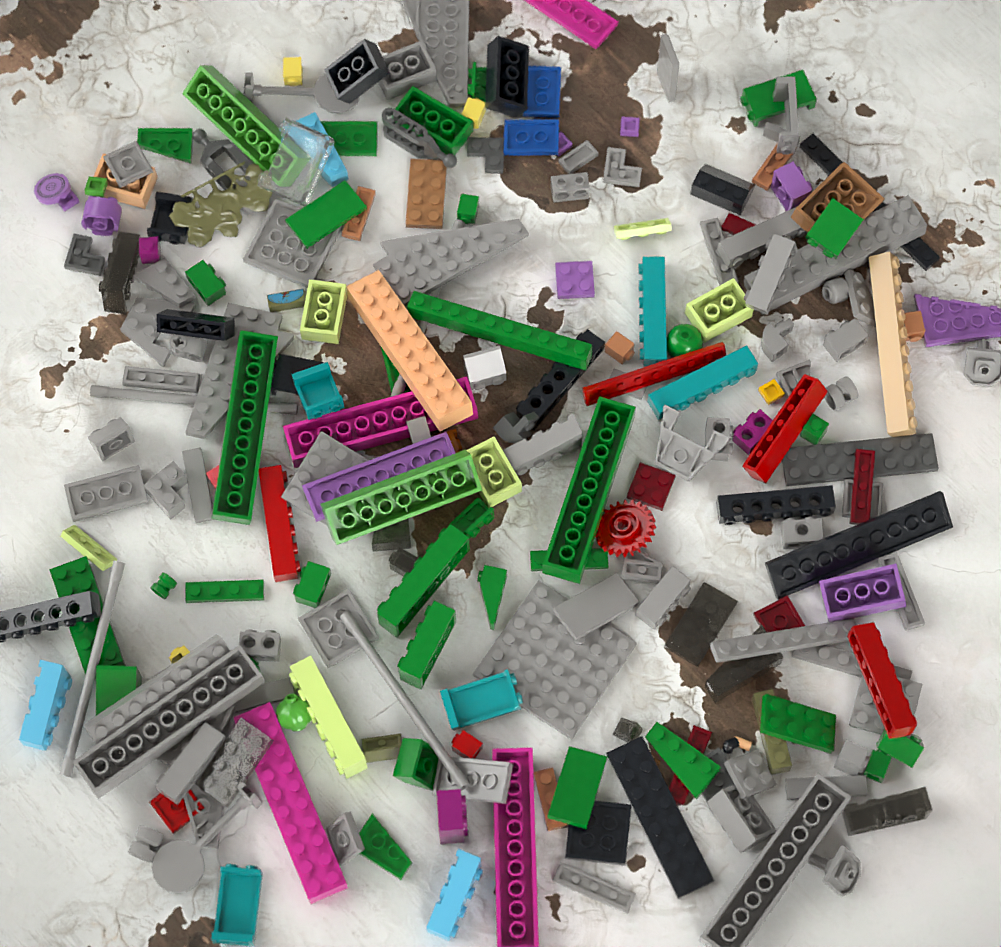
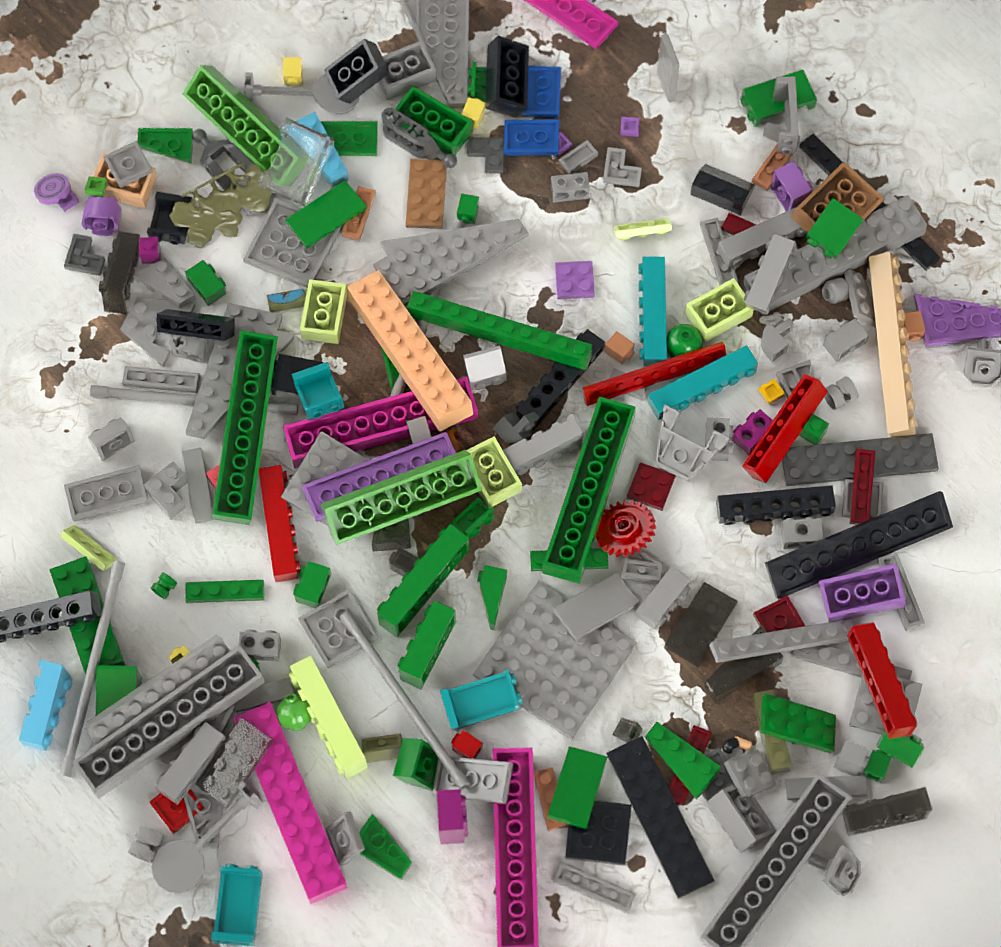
(454, 895): medium azure wedge -> none

